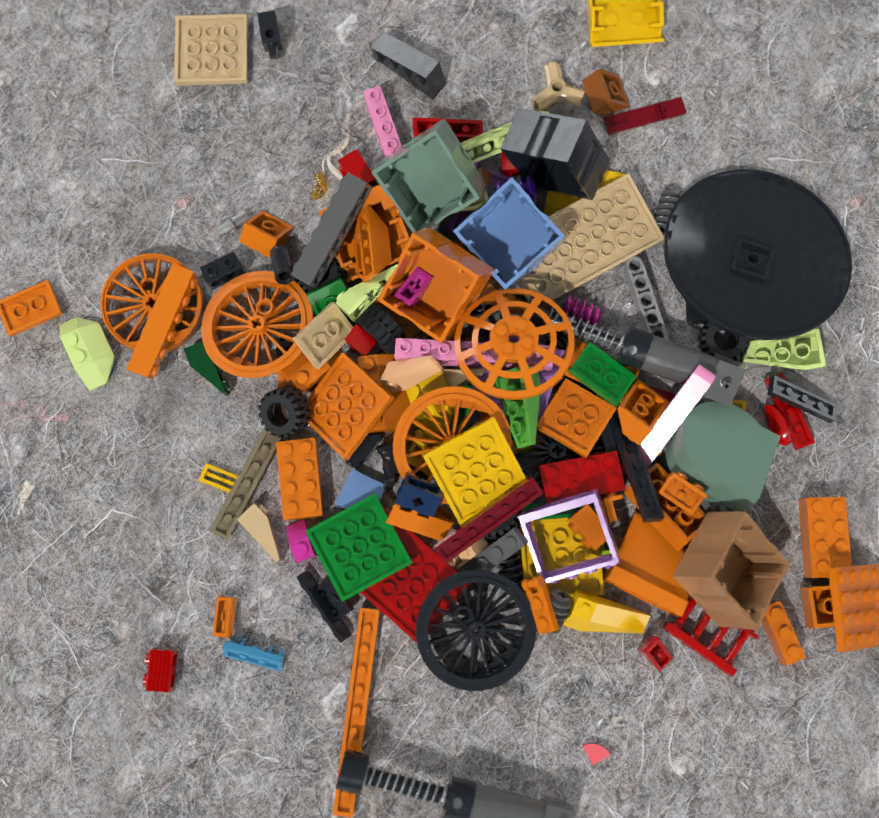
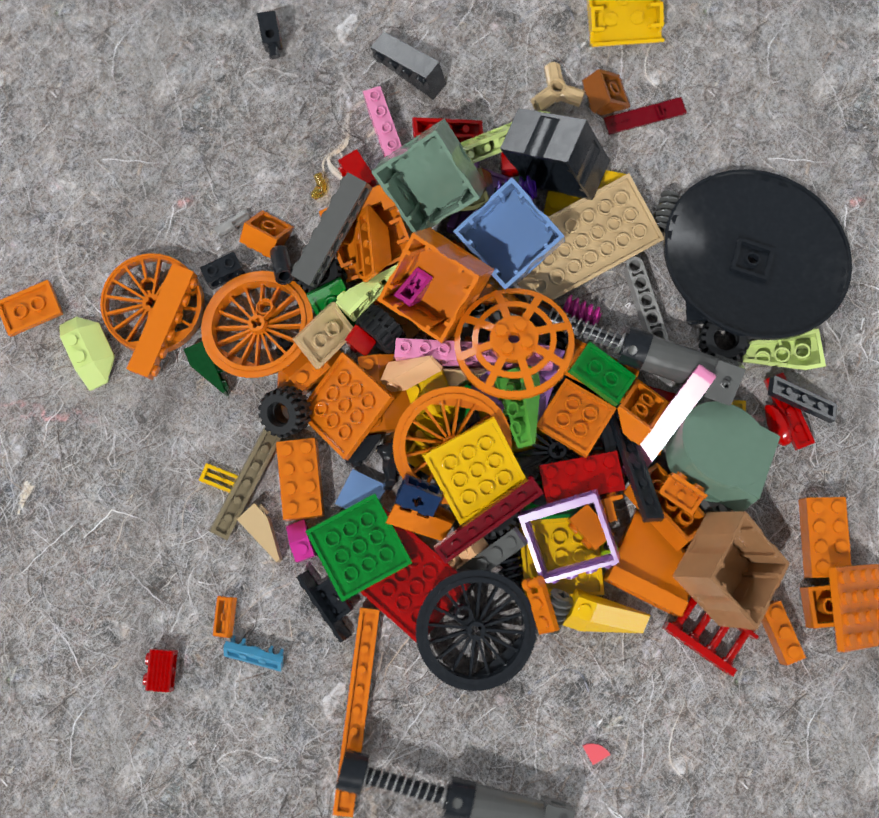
(211, 49): tan plate -> none
(655, 652): red slope -> none

